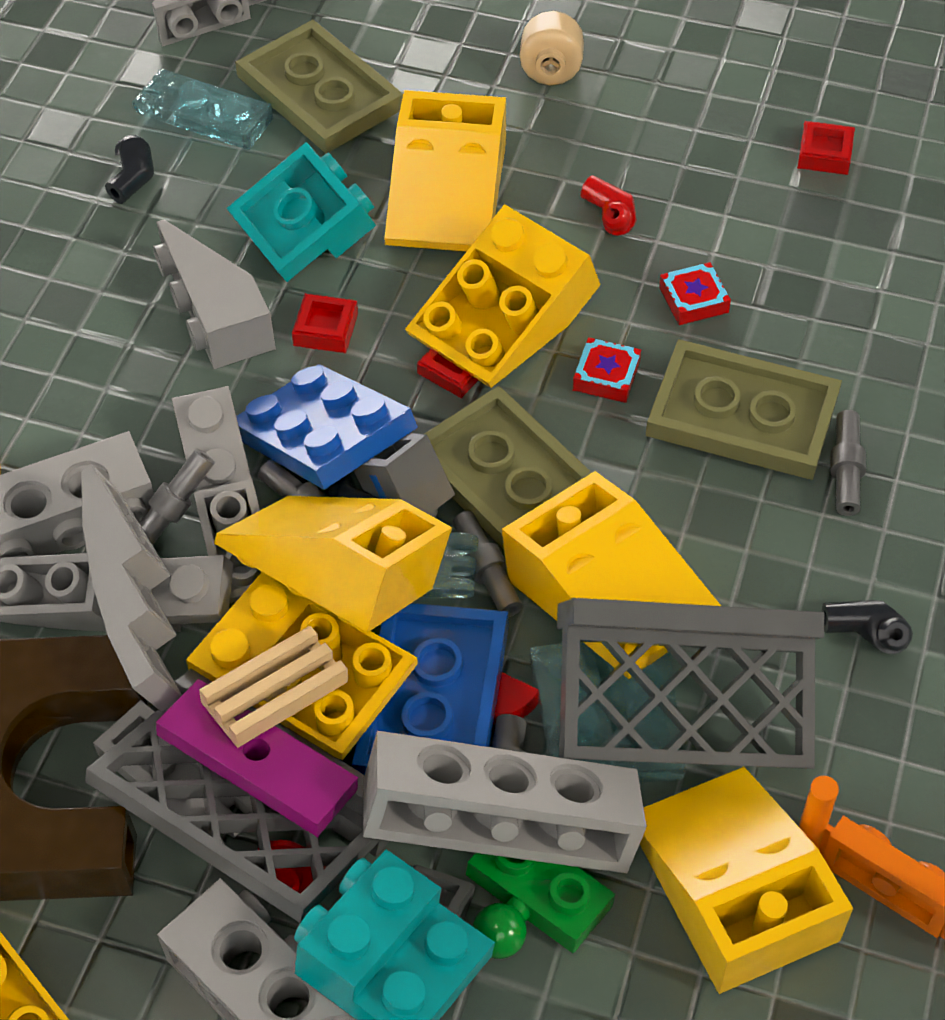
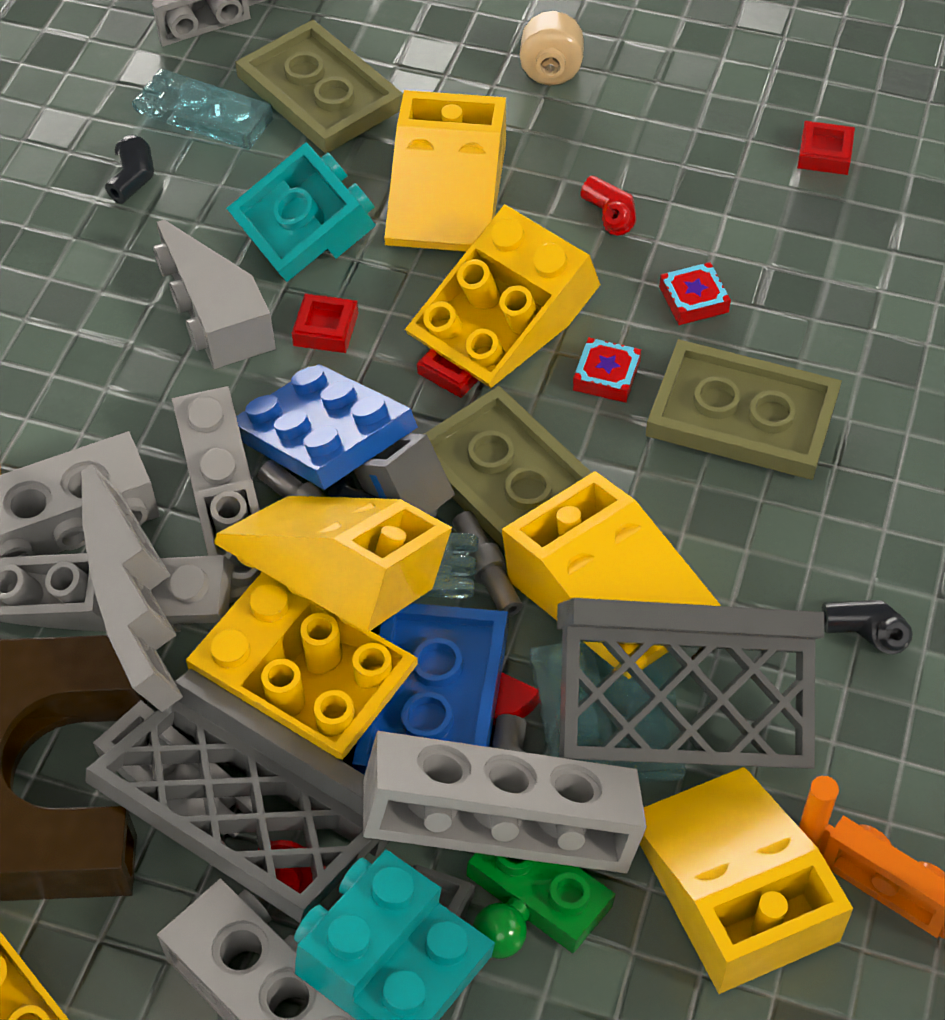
(173, 499): flat silver bar -> none
(267, 678): tan tile -> none
(269, 767): magenta tile -> none
(848, 462): flat silver bar -> none

